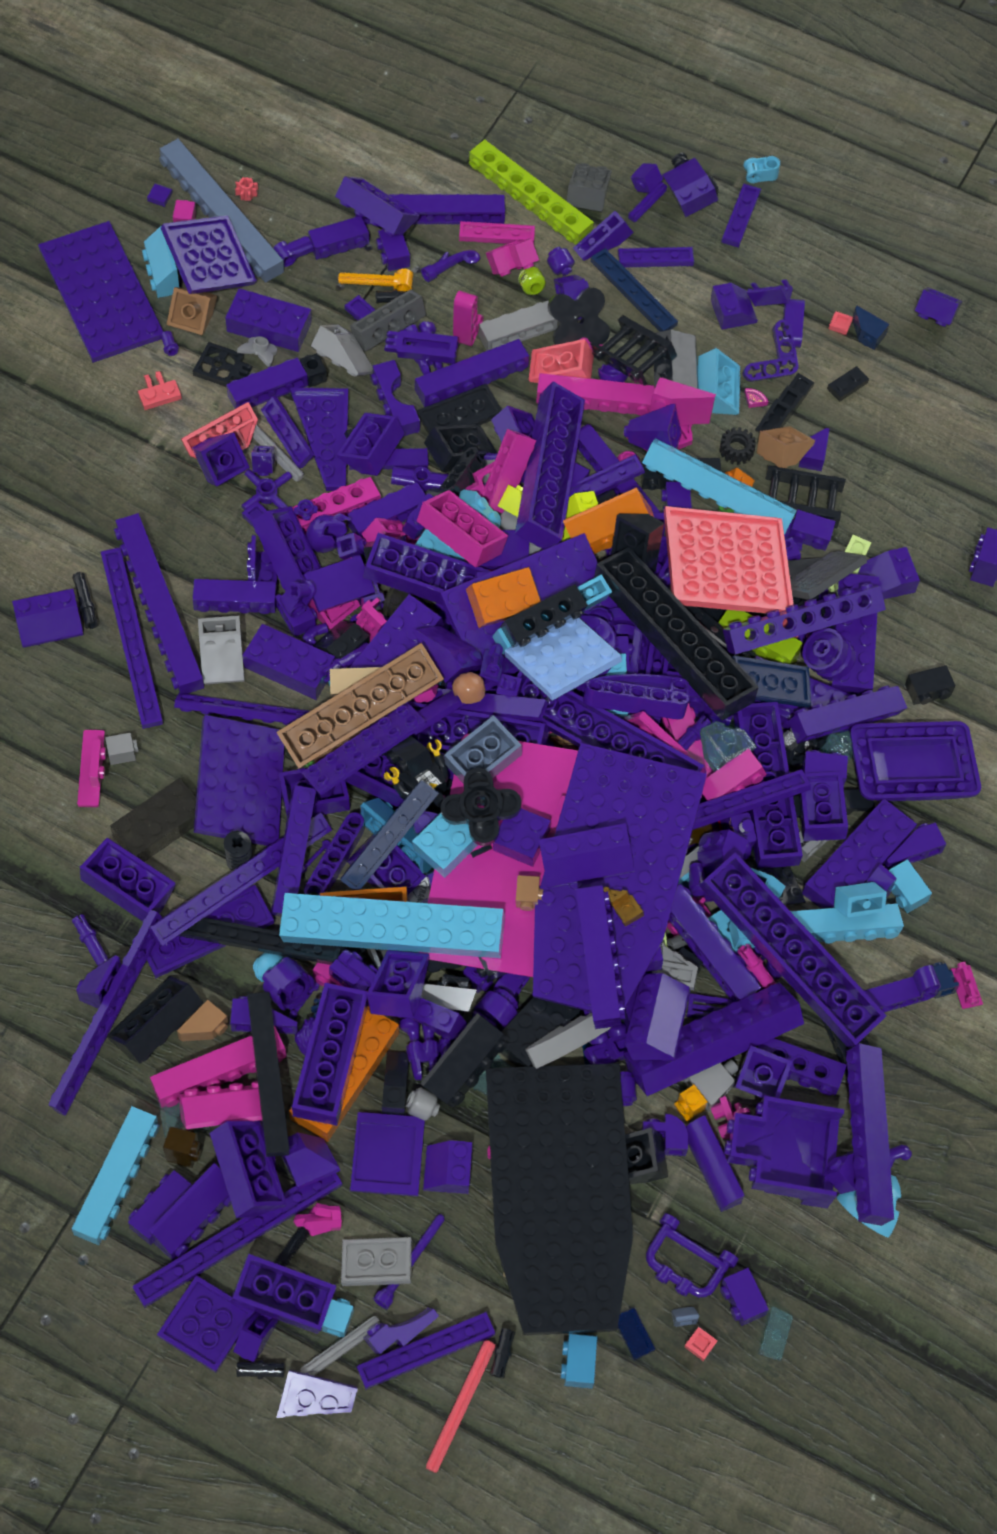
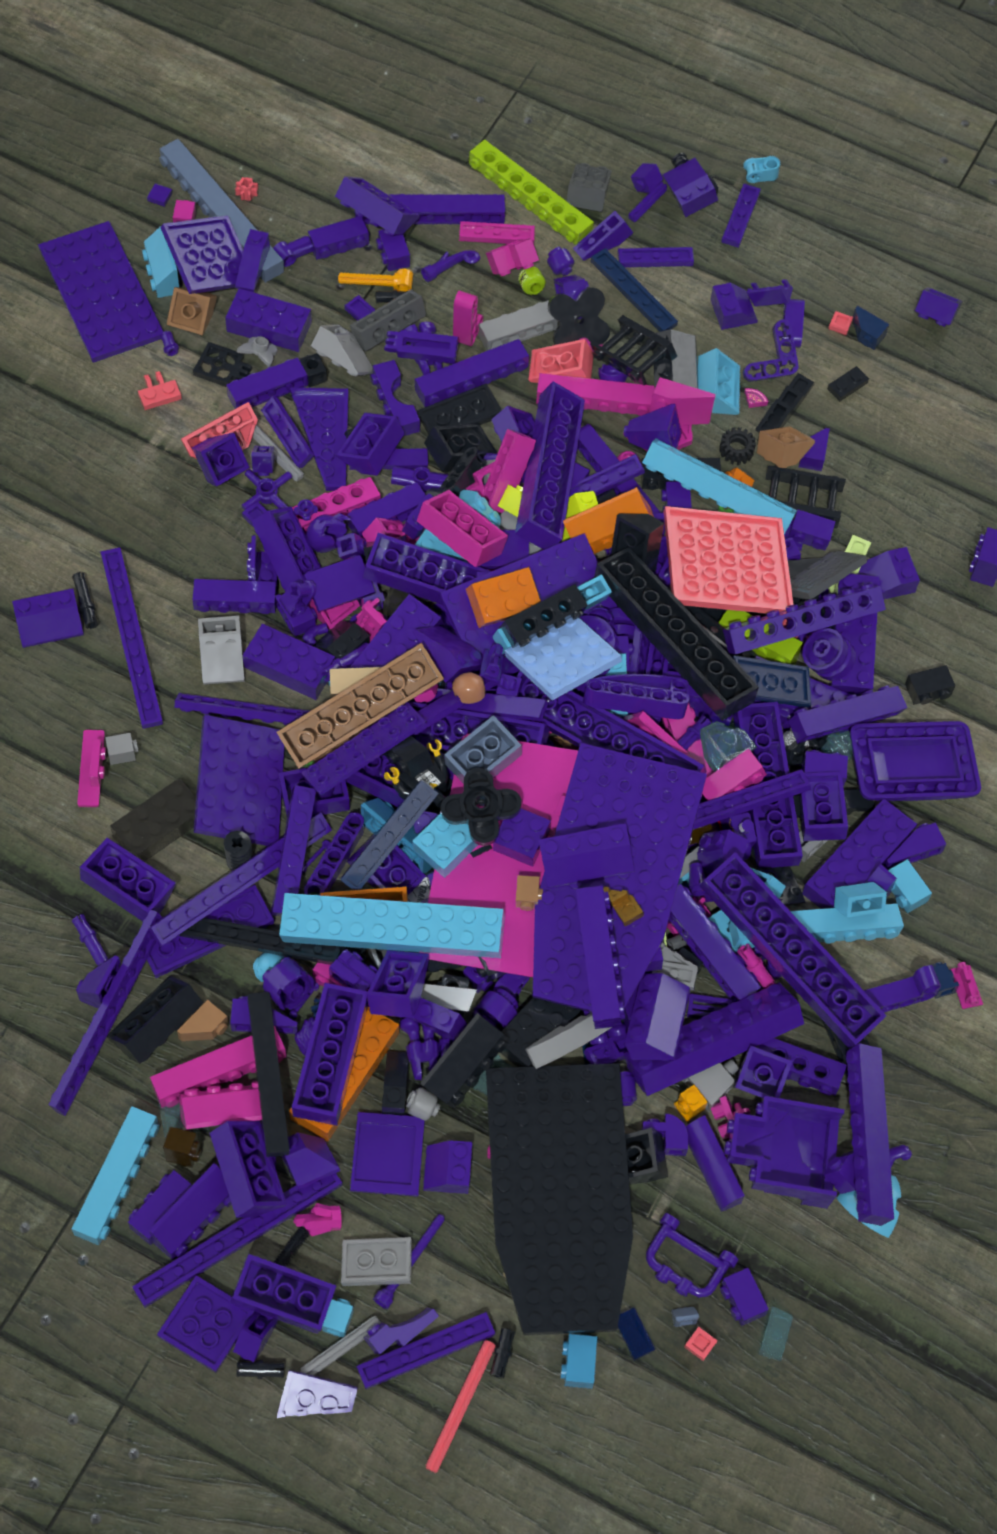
(159, 605): dark purple brick -> none
(252, 260): none -> dark purple slope

